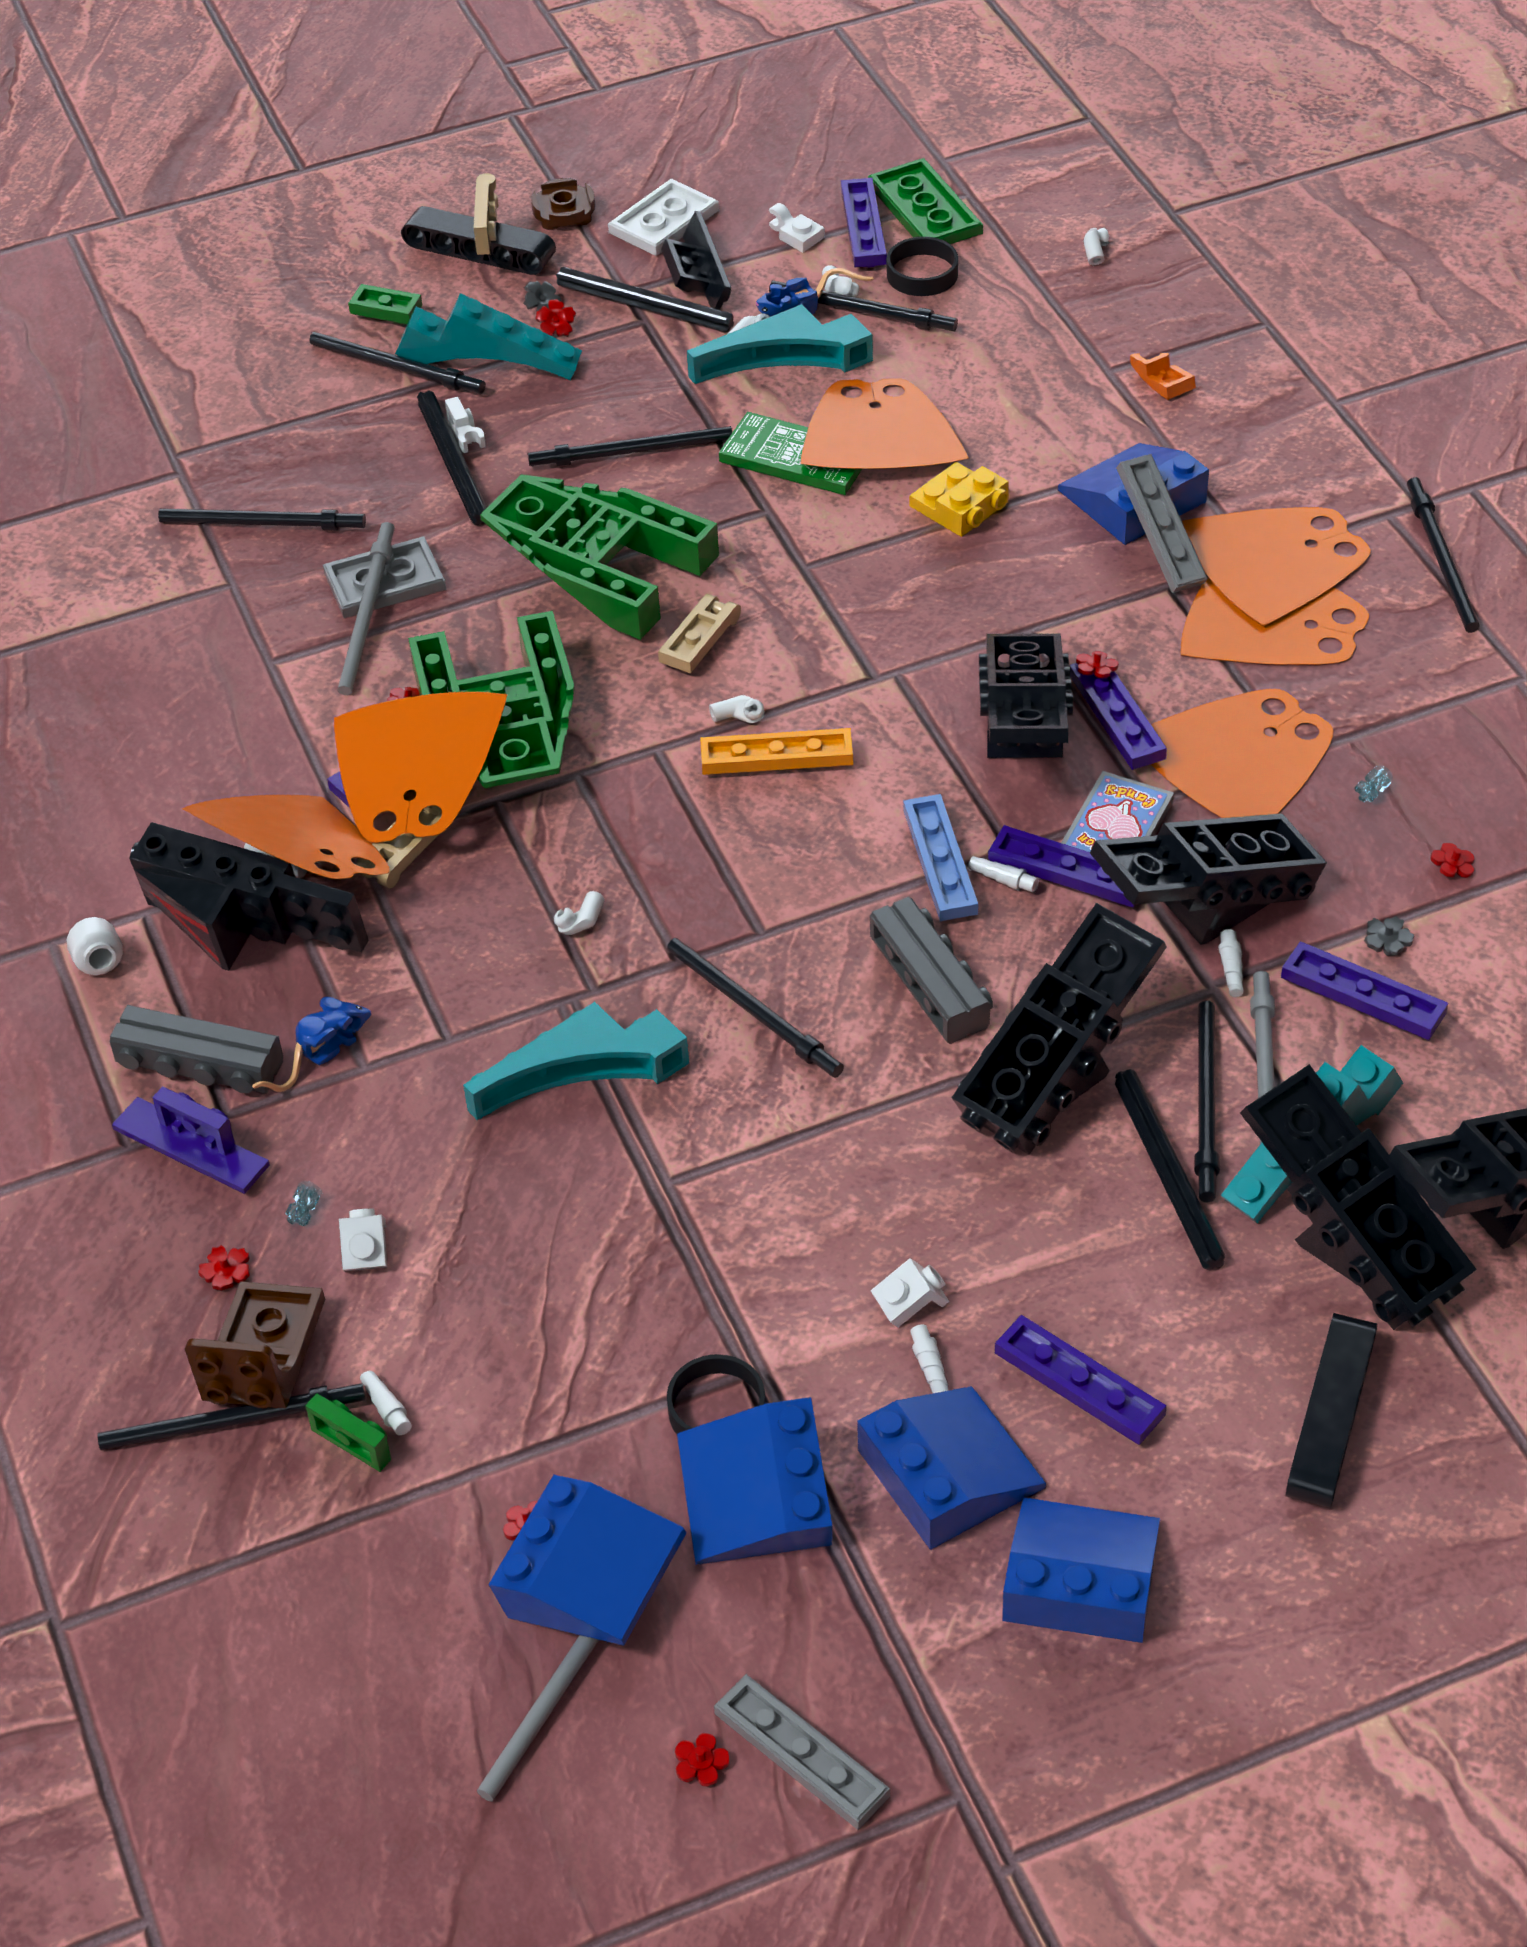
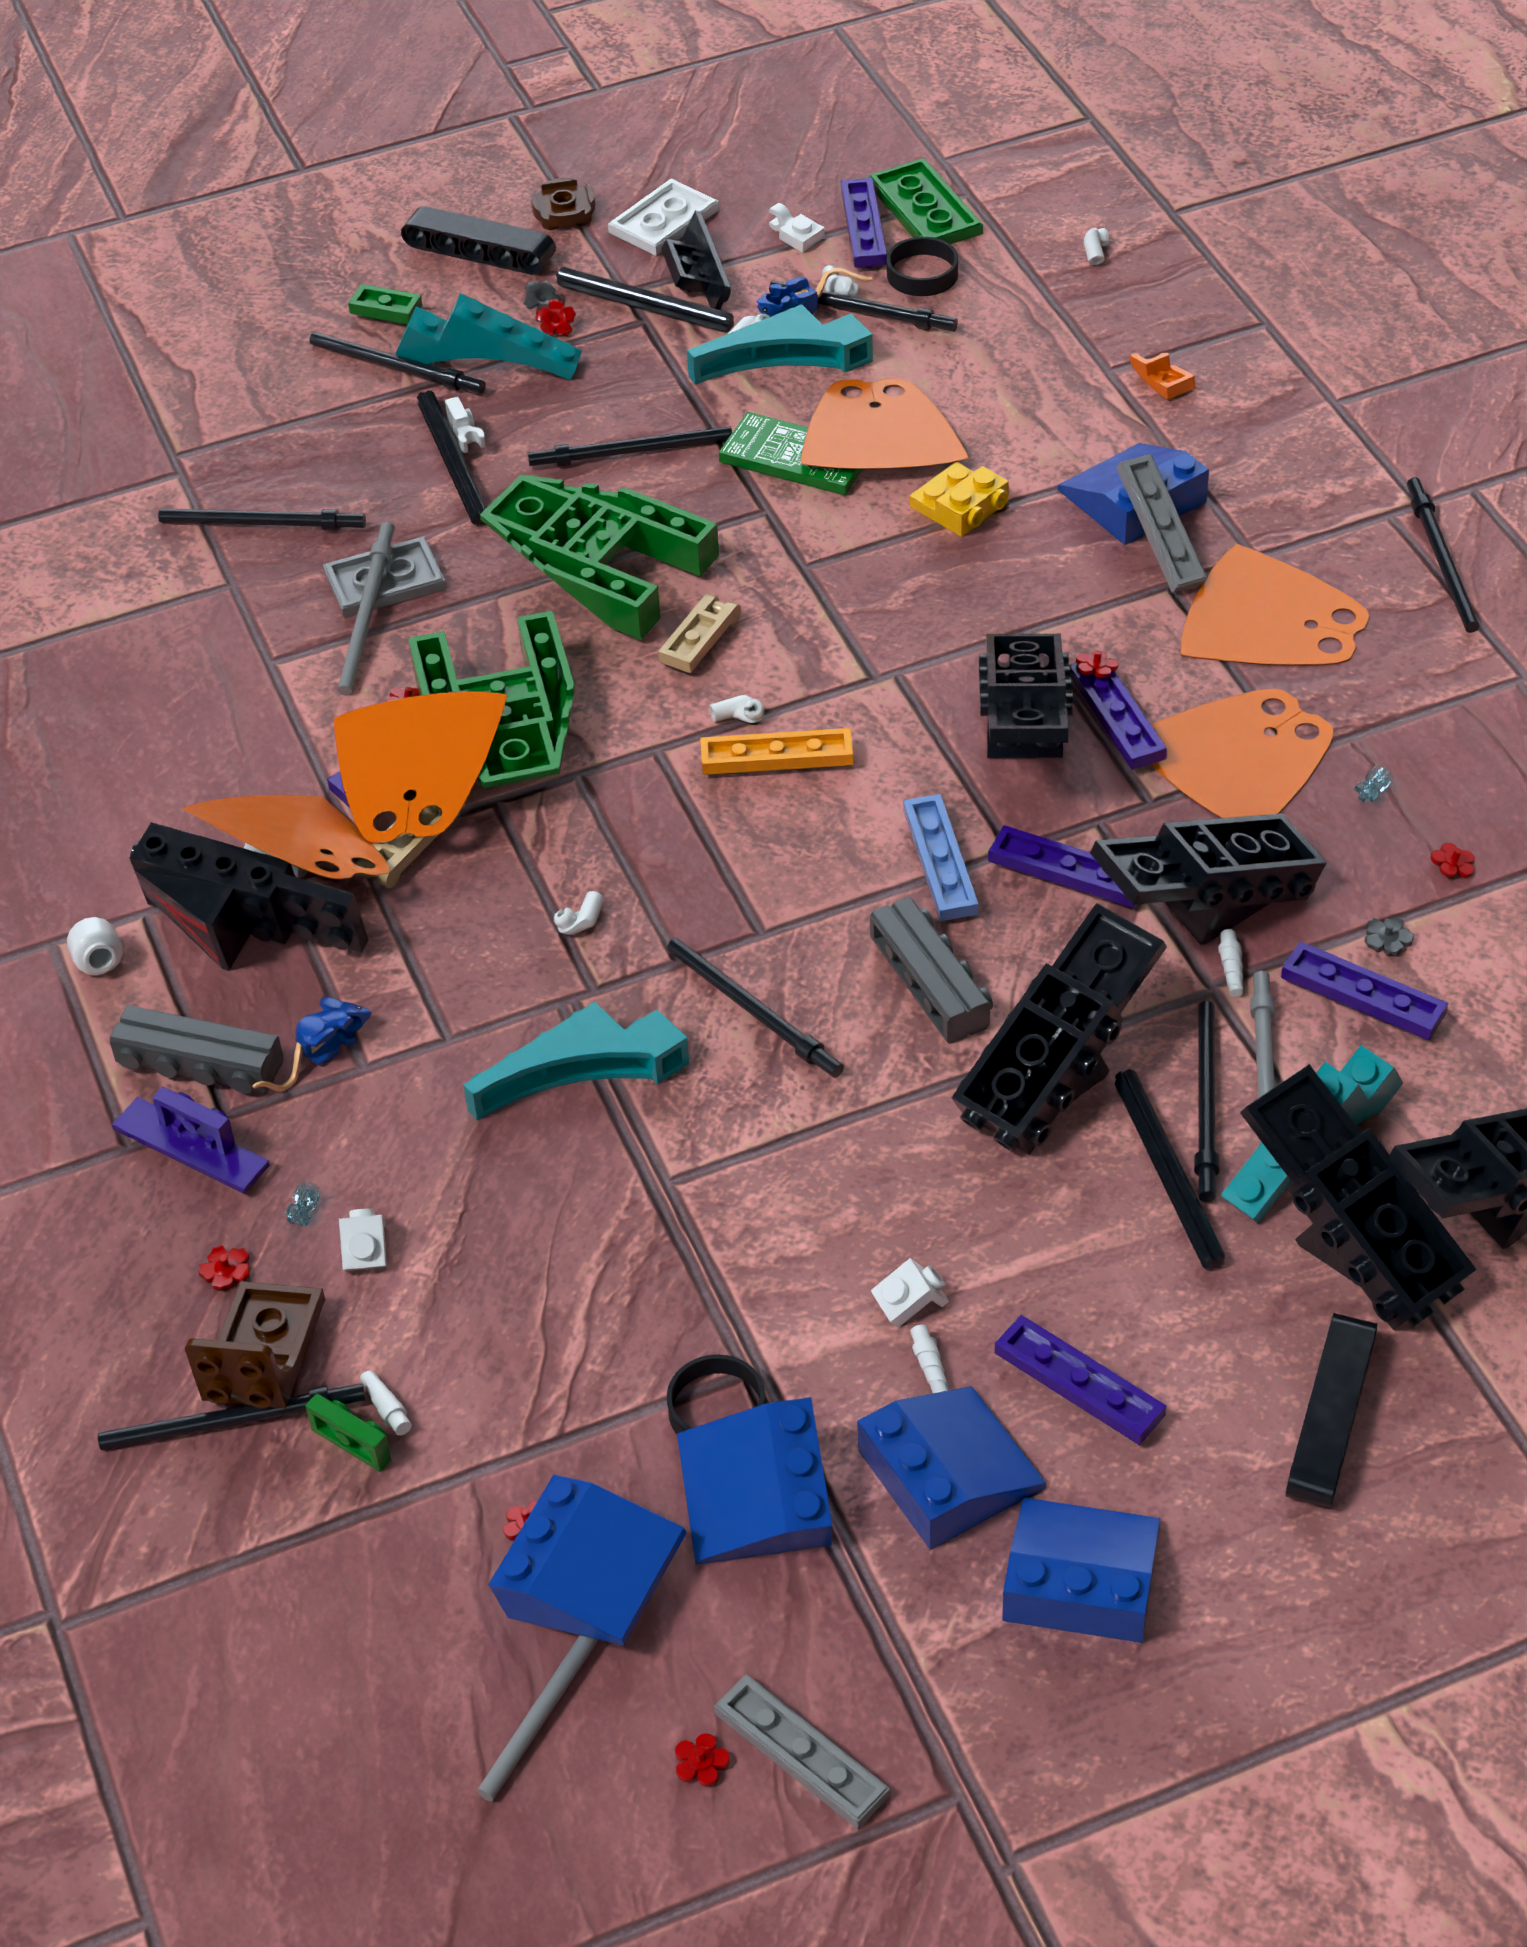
(485, 213): tan plate -> none
(1005, 874): white animal -> none
(1118, 810): tile -> none
(1264, 560): orange piece -> none

